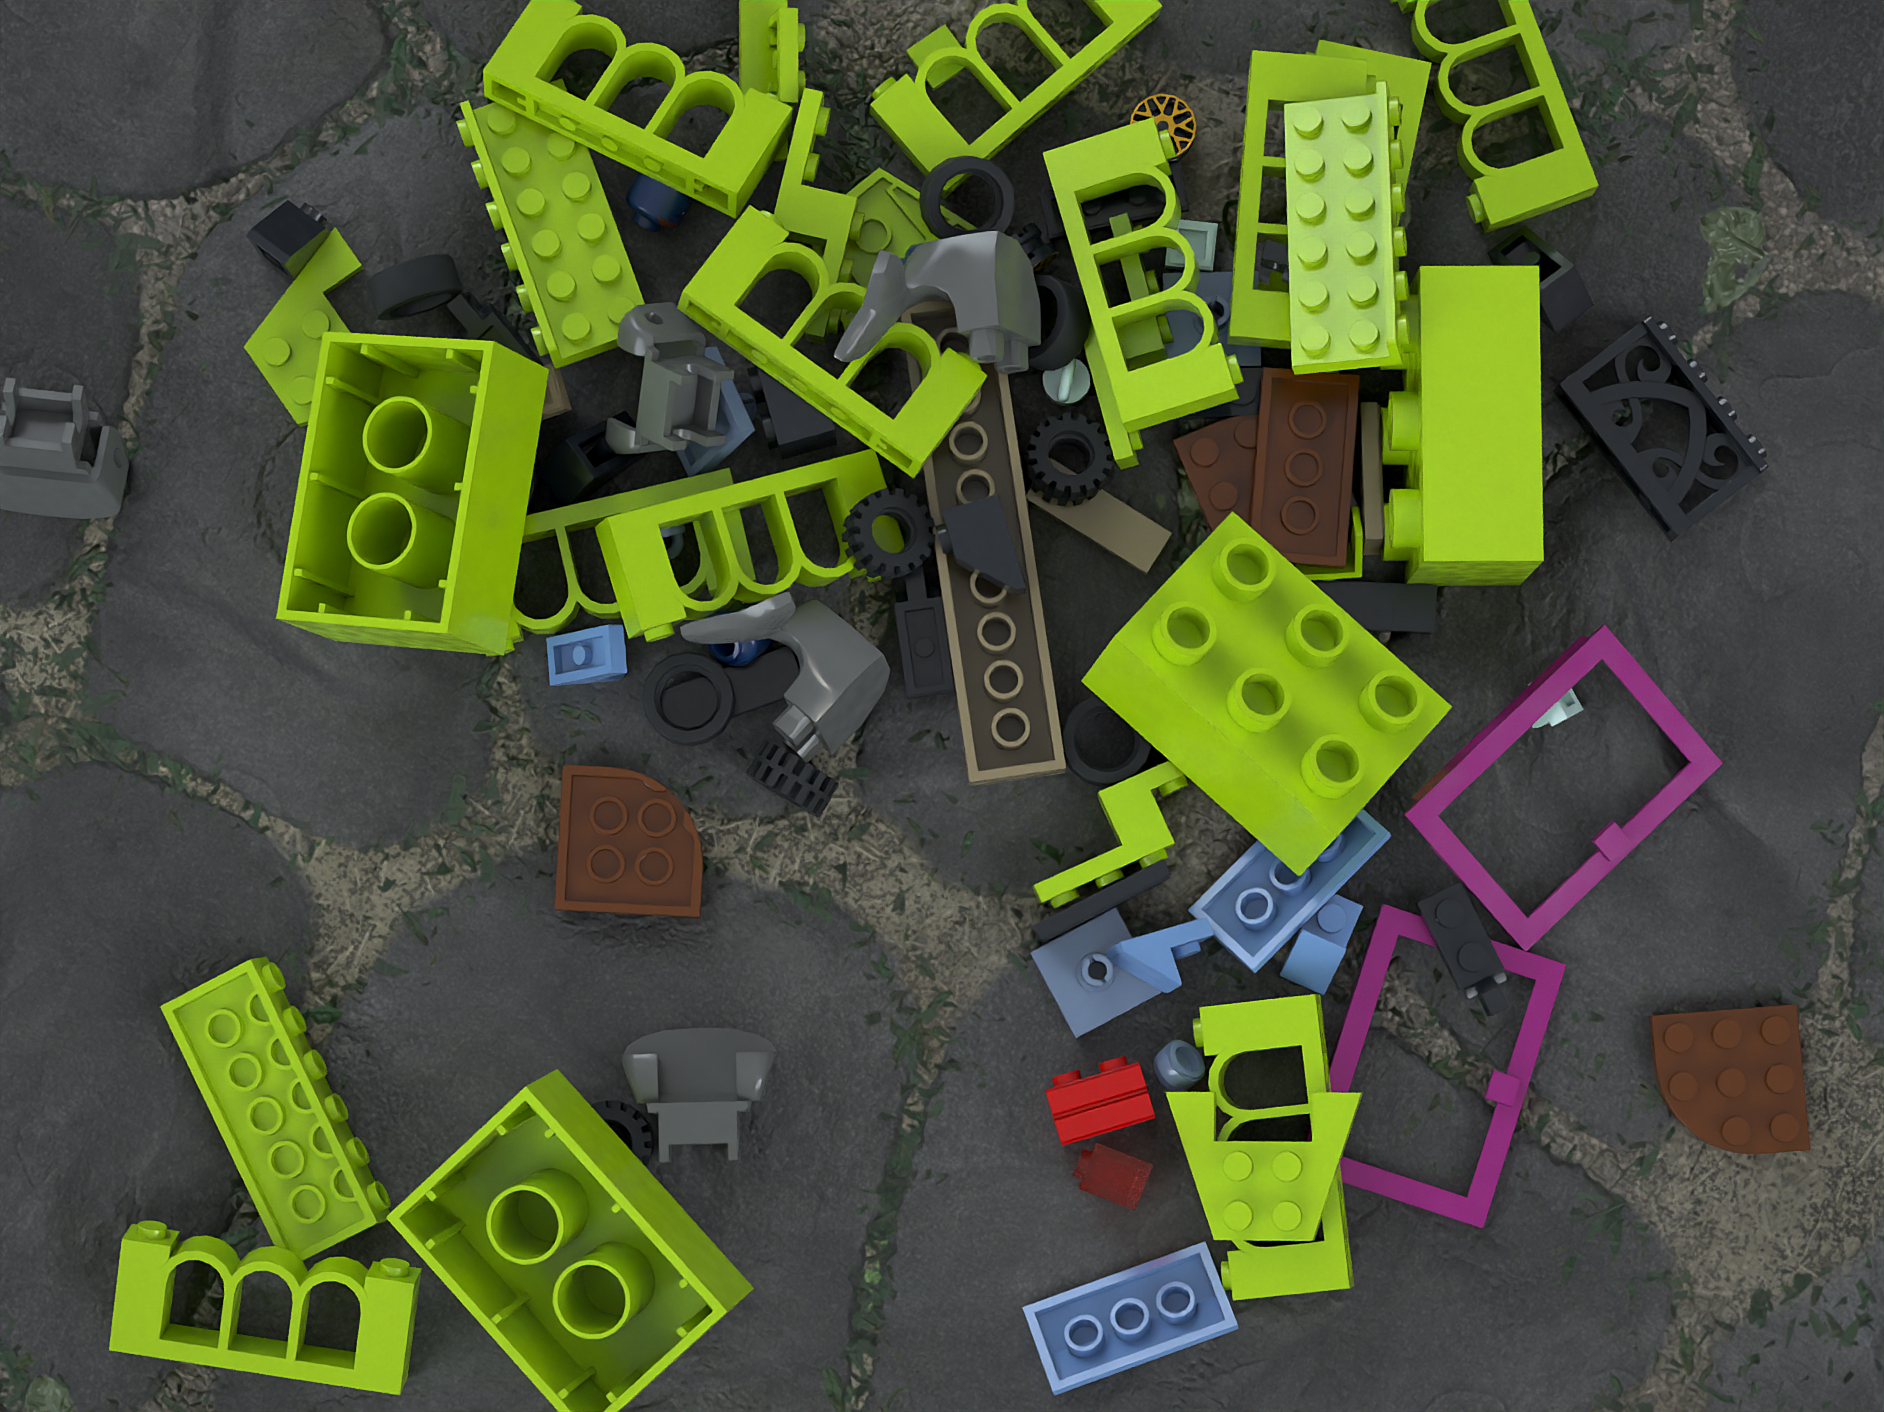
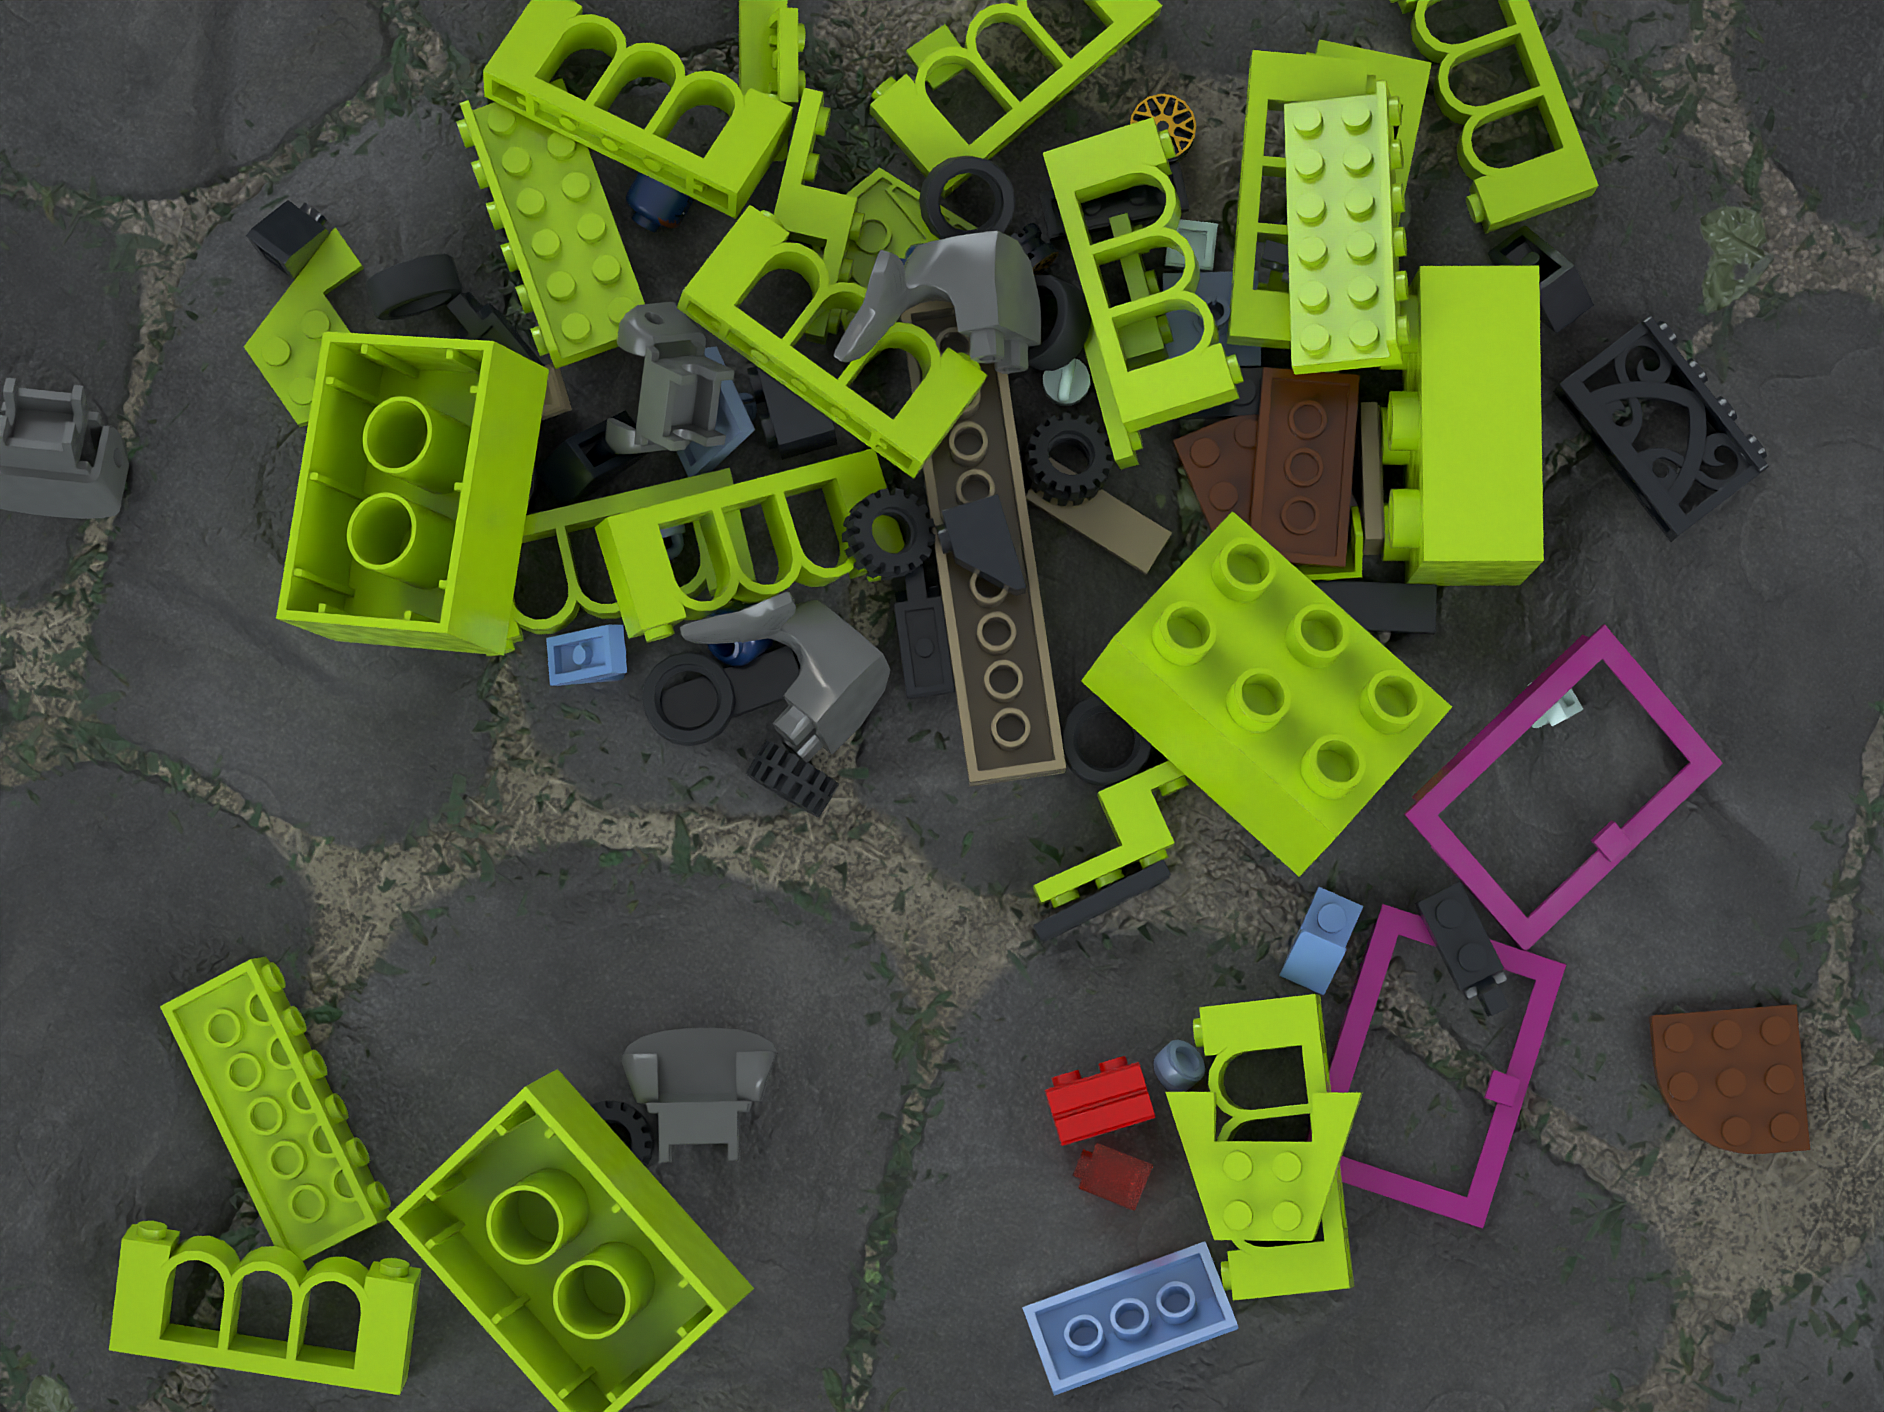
(625, 846): reddish brown plate -> none
(1084, 980): sand blue tile -> none
(1154, 954): medium blue slope -> none
(1265, 903): medium blue slope -> none

